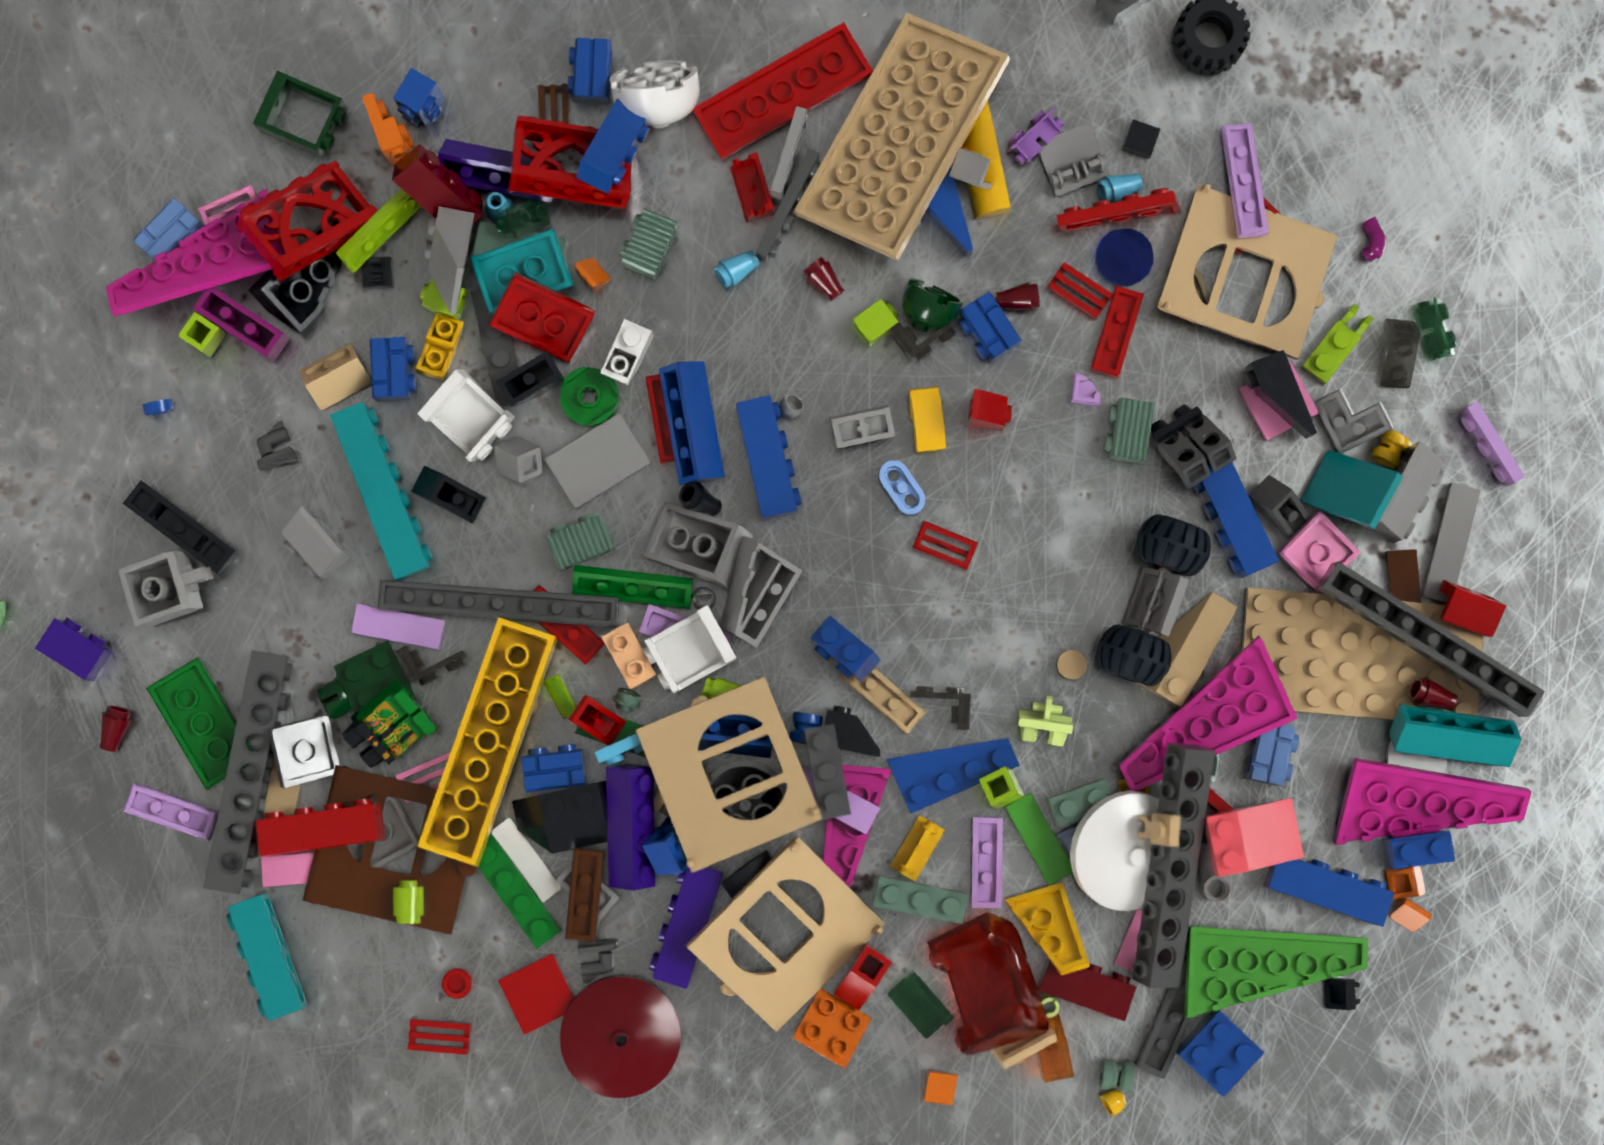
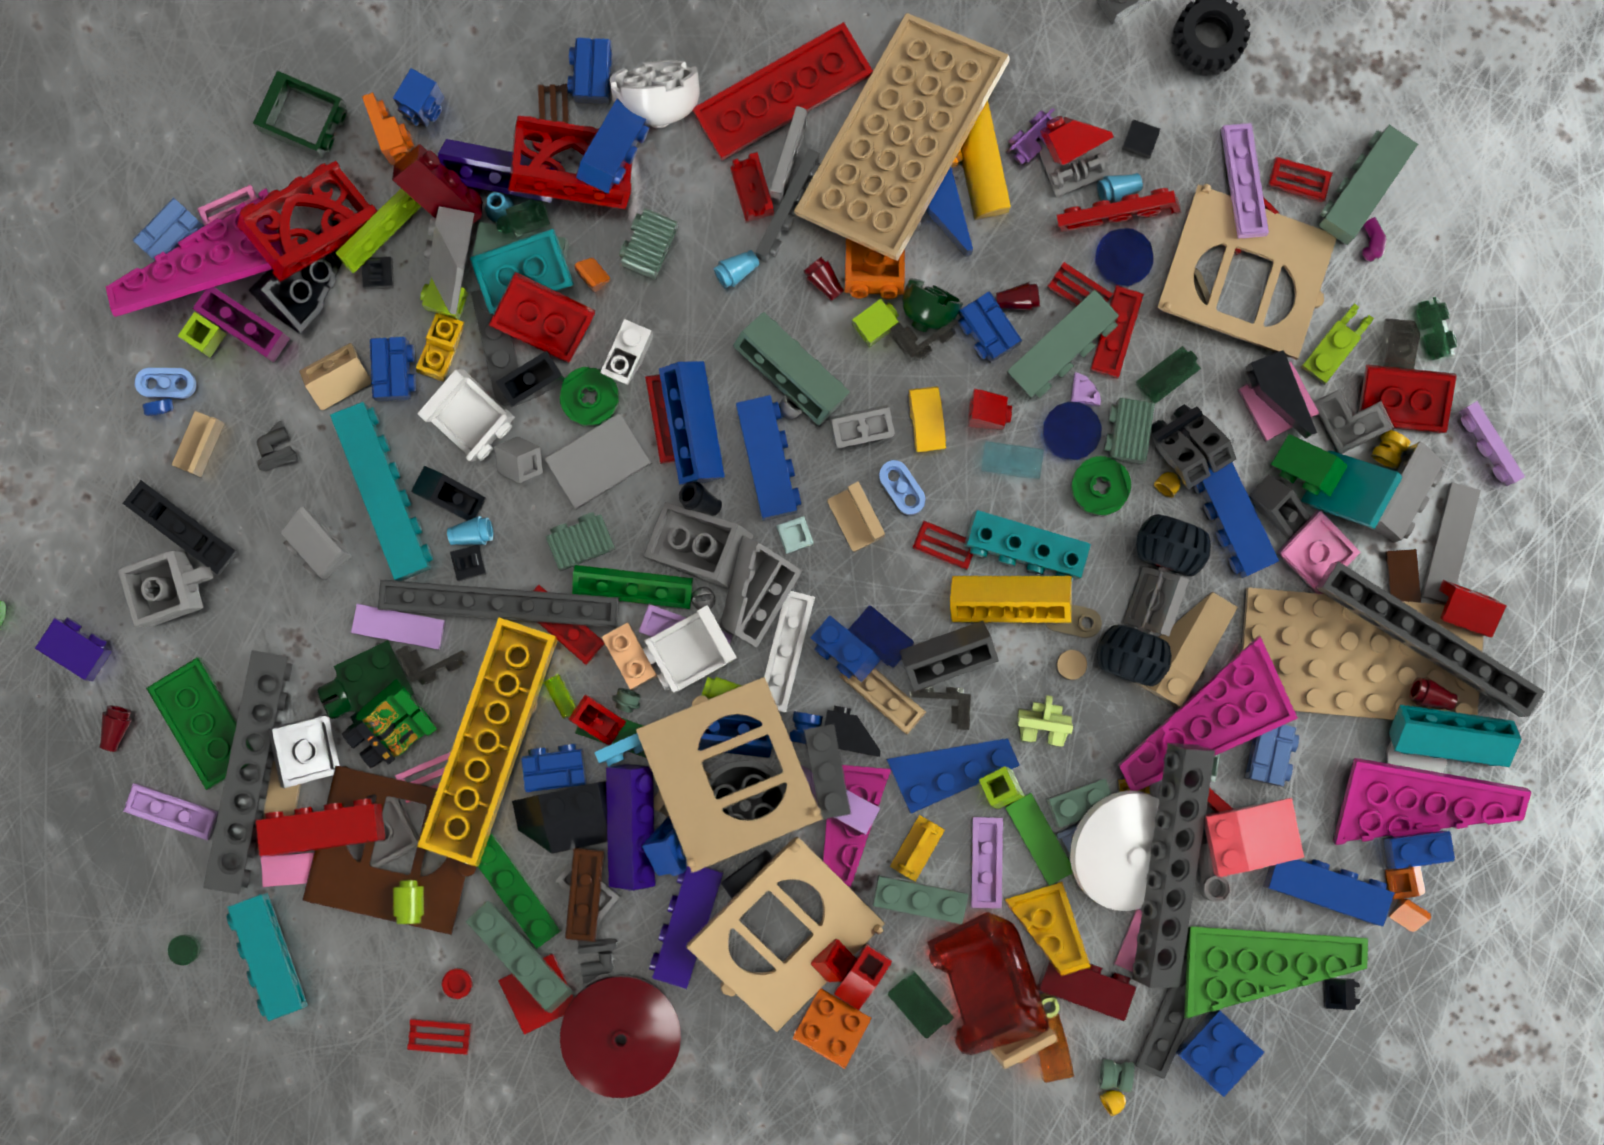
(166, 383): none -> light blue plate
(183, 949): none -> clear green tile
(198, 443): none -> tan panel
(468, 562): none -> black tile
(471, 532): none -> medium azure cone
(519, 957): none -> sand green brick
(526, 859): white sticker -> none
(788, 646): none -> white plate
(791, 368): none -> sand green brick
(795, 535): none -> light aqua tile
(833, 962): none -> red slope
(856, 517): none -> tan panel
(872, 272): none -> orange plate
(881, 636): none -> clear blue panel
(940, 1087): orange slope -> none
(949, 655): none -> dark grey brick
(971, 168): light grey panel -> none
(1011, 599): none -> yellow brick
(1012, 460): none -> clear light blue plate
(1026, 545): none -> teal brick
(1063, 344): none -> sand green brick
(1072, 138): none -> red slope
(1072, 431): none -> clear blue tile
(1076, 628): none -> dark tan plate
(1109, 471): none -> green plate
(1161, 829): tan plate -> none
(1168, 484): none -> yellow hinge
(1169, 374): none -> clear green hinge
(1297, 190): none -> red tile
(1309, 465): none -> green brick
(1367, 185): none -> sand green brick
(1410, 396): none -> red tile

